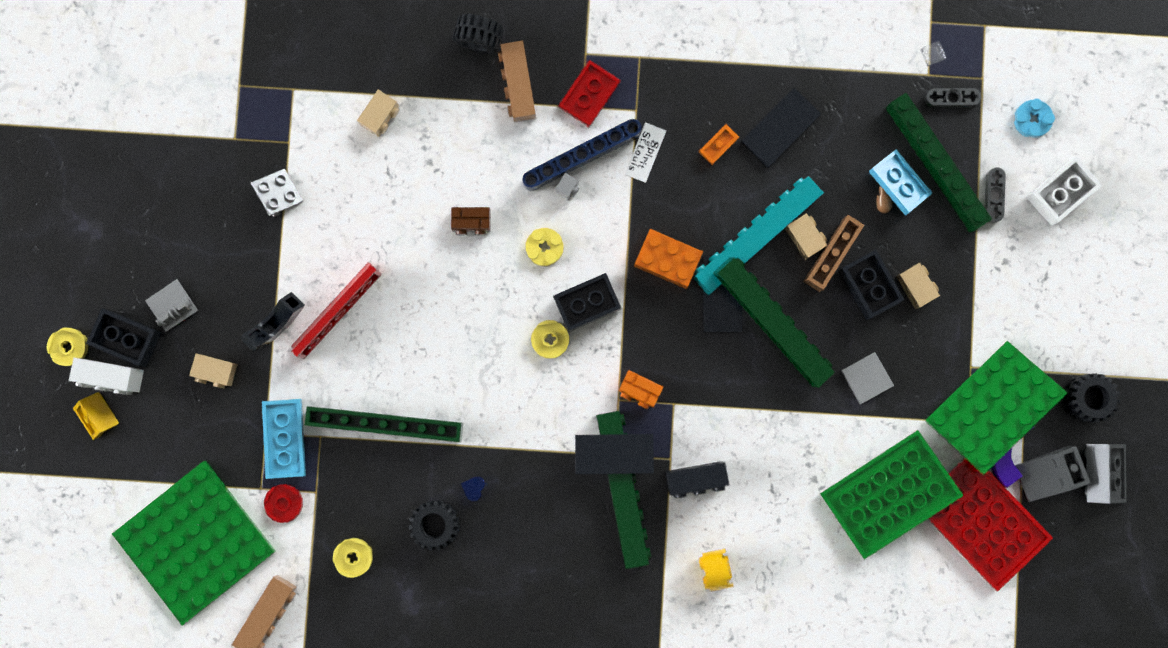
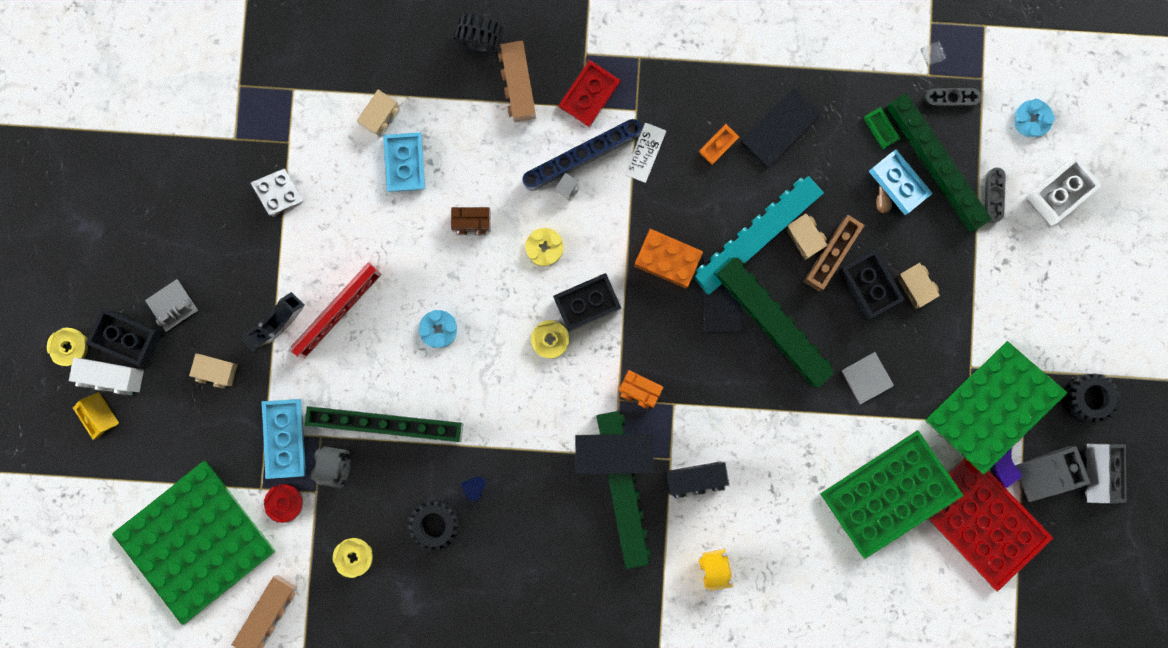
(331, 467): none -> dark grey brick
(404, 162): none -> medium azure plate
(440, 339): none -> medium azure plate
(881, 128): none -> green tile

